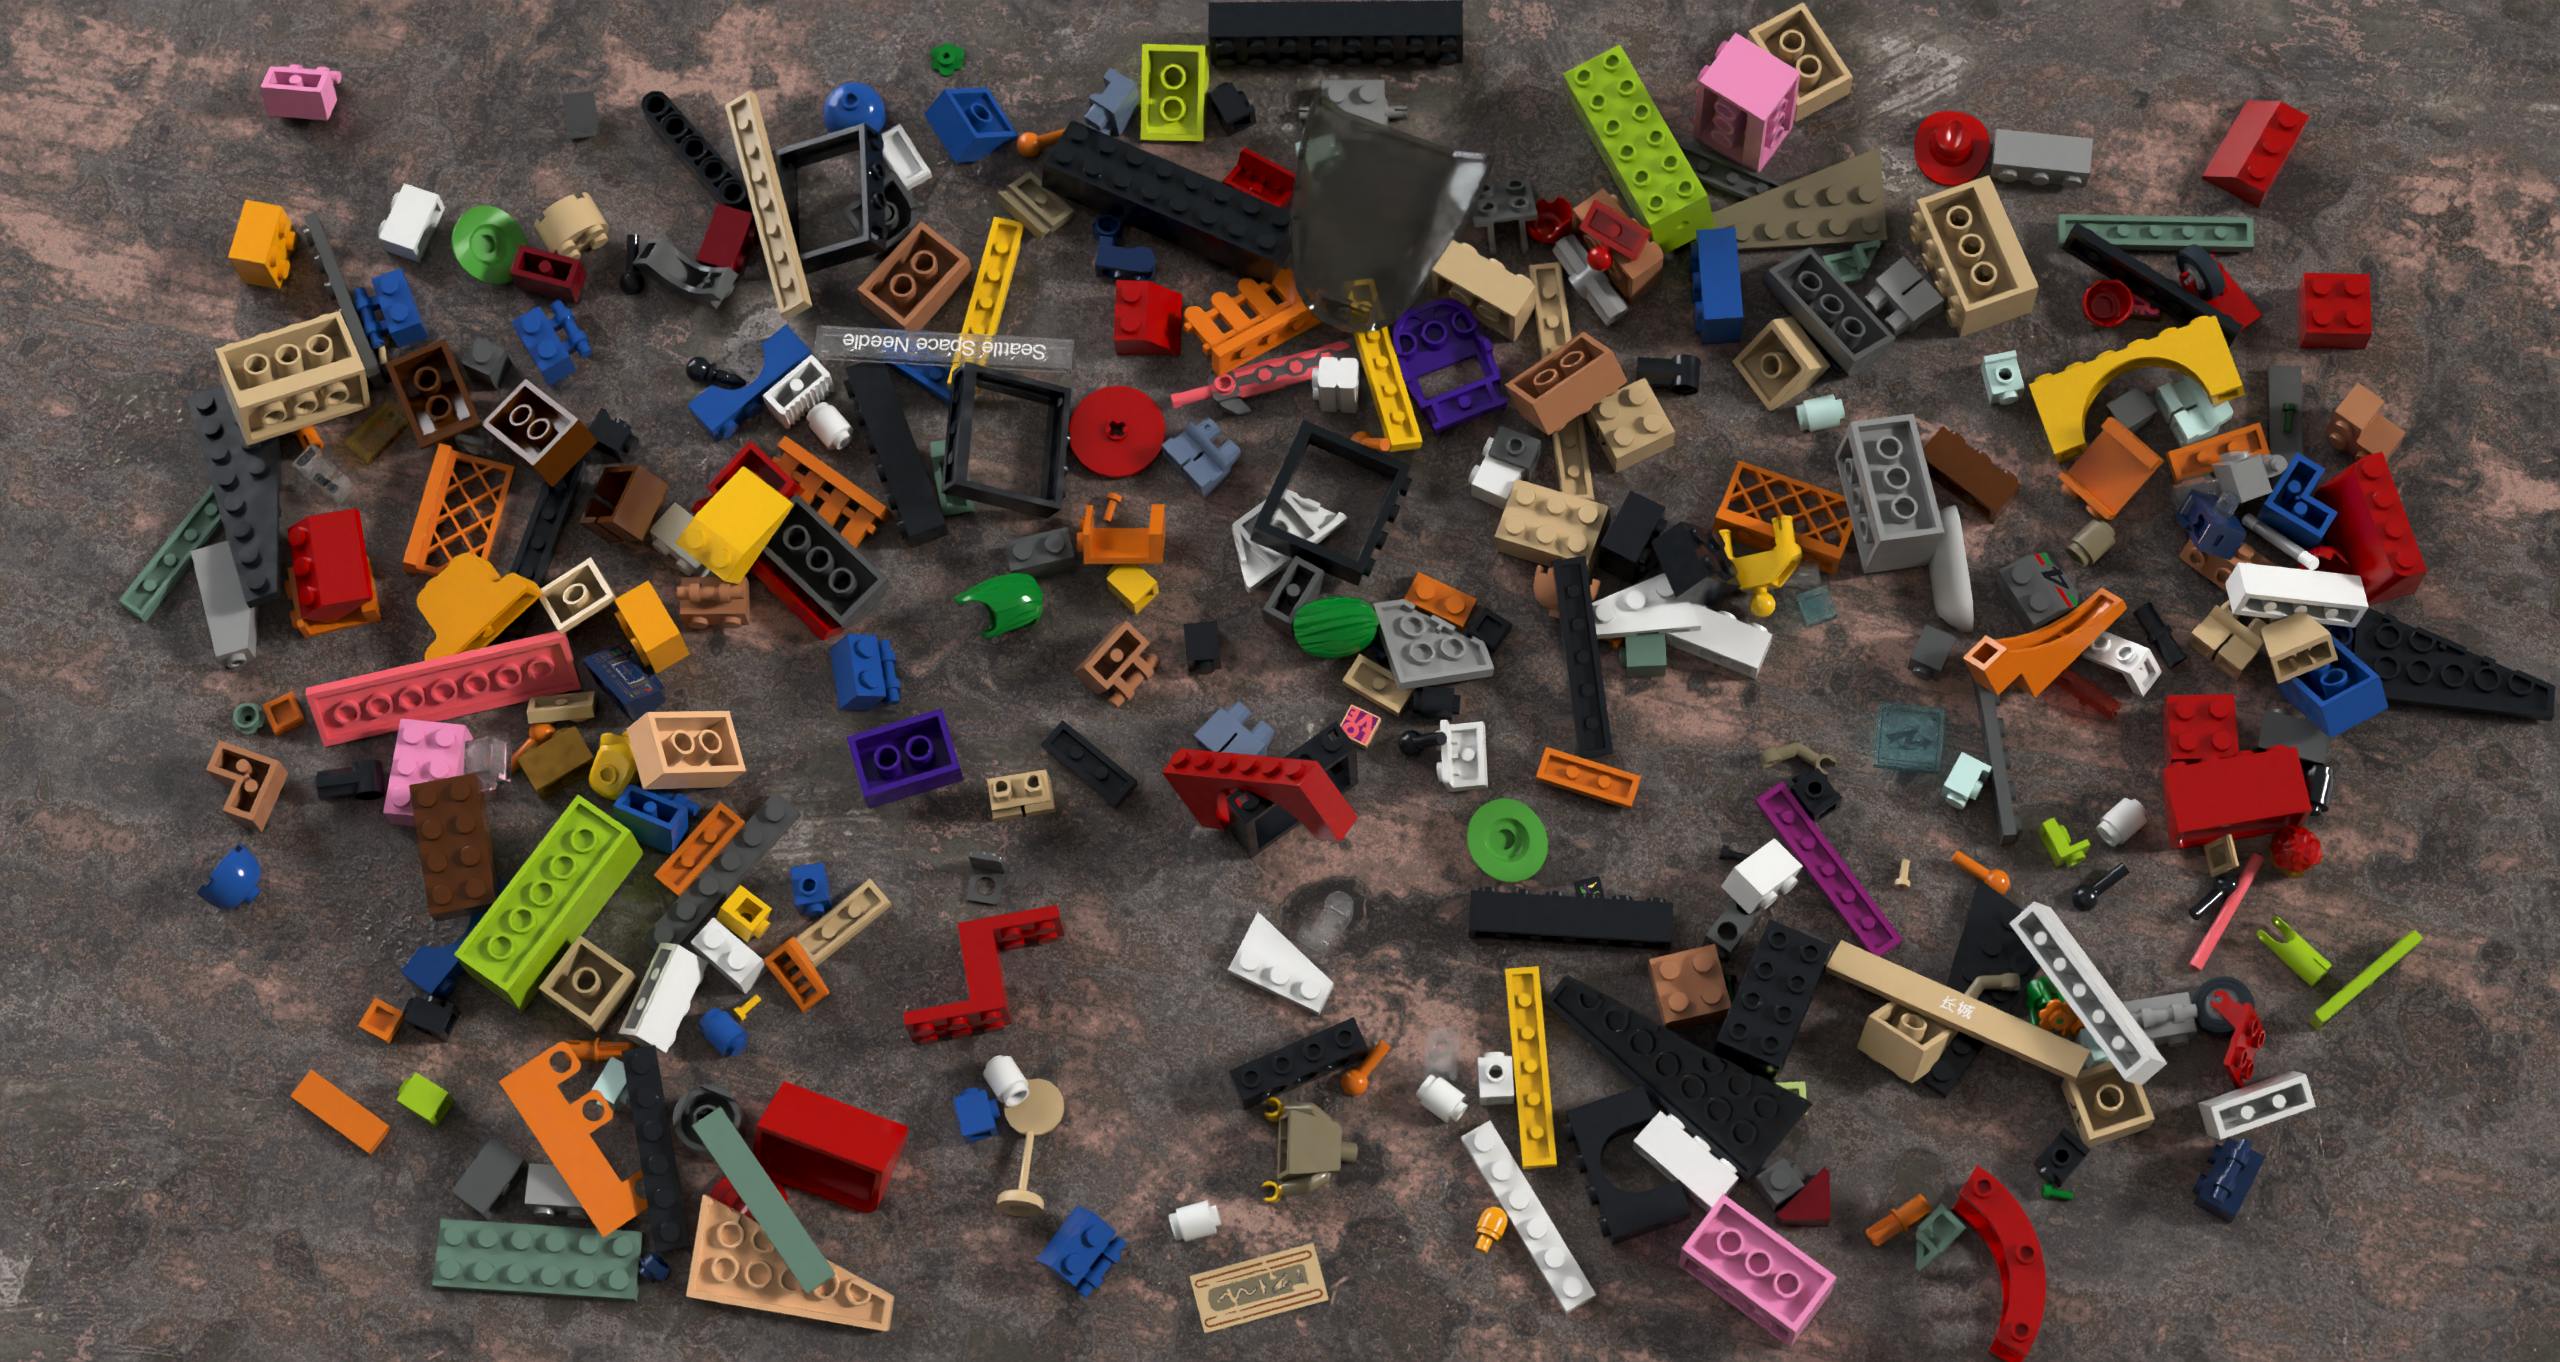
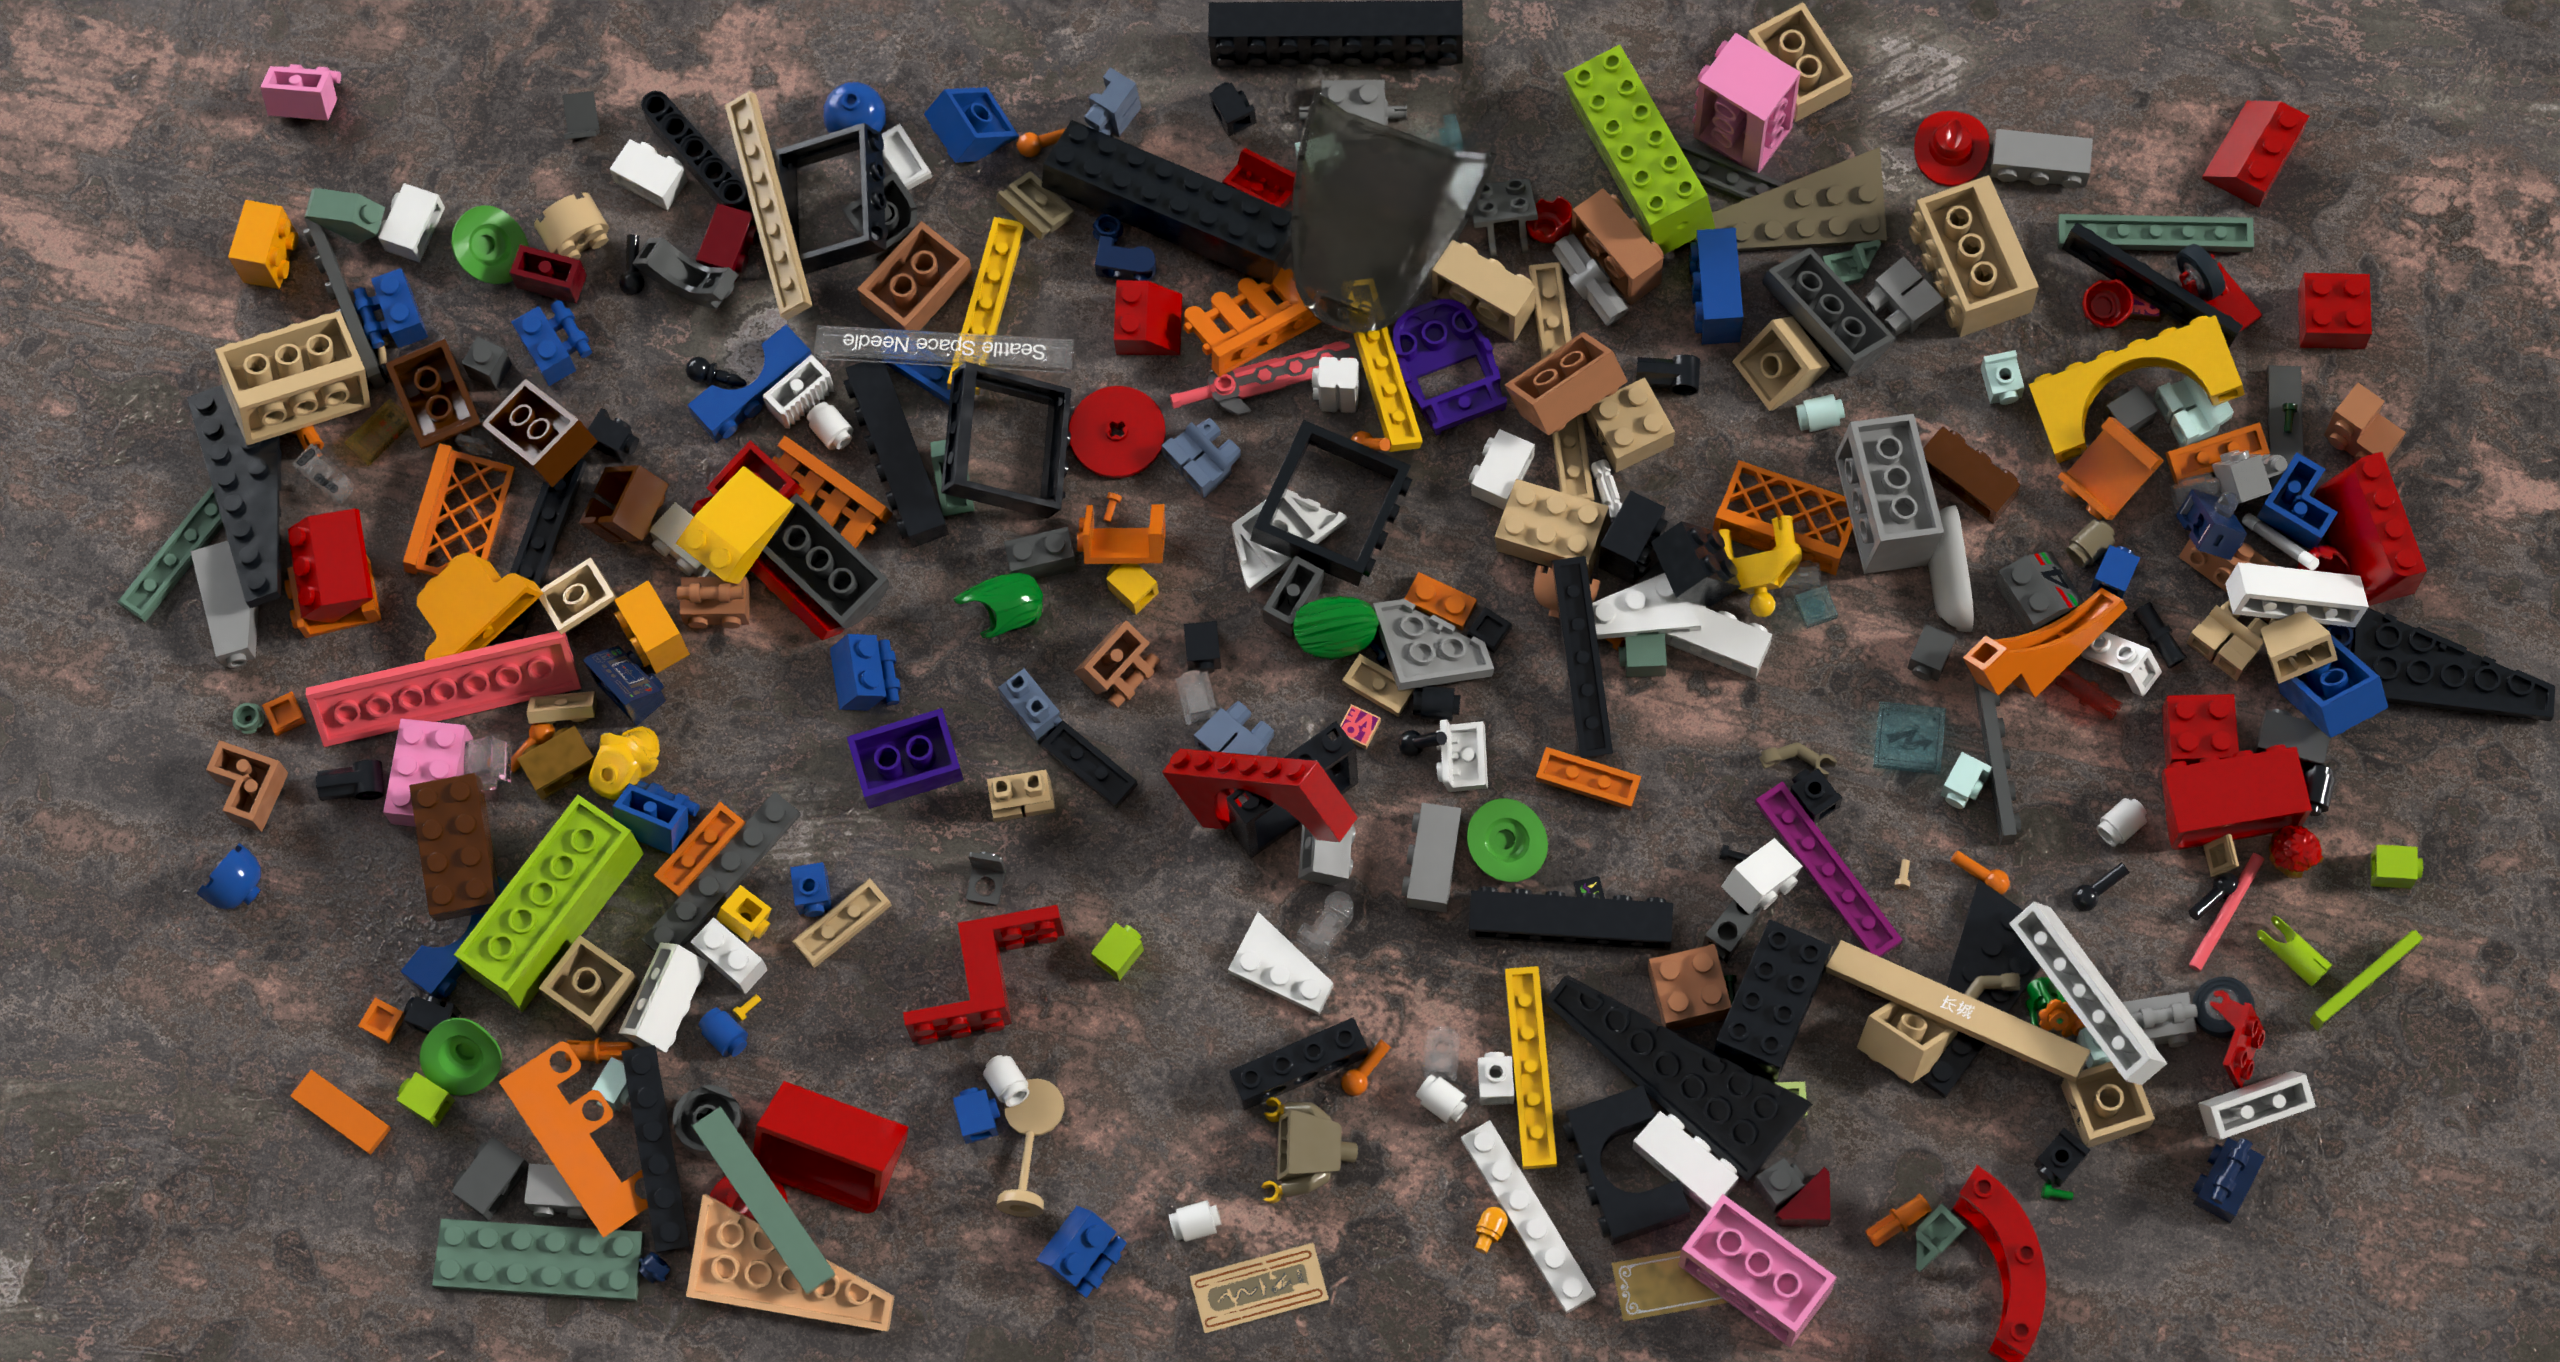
(345, 214): none -> sand green slope
(460, 1056): none -> bright green hat
(649, 173): none -> white brick
(686, 749): light nougat brick -> none
(799, 958): orange slope -> none
(947, 66): green plant -> none
(1030, 705): none -> sand blue hips
(1118, 950): none -> lime brick
(1174, 91): neon yellow slope -> none
(1196, 696): none -> clear brick
(1325, 860): none -> light grey brick
(1432, 857): none -> light grey brick
(1450, 133): none -> clear light blue plate
(1516, 450): dark grey bracket -> none
(1606, 486): none -> white axle
(1615, 233): red plate -> none
(1659, 1287): none -> pearl gold sticker
(2057, 844): lime bracket -> none
(2116, 570): none -> blue brick
(2395, 866): none -> lime brick

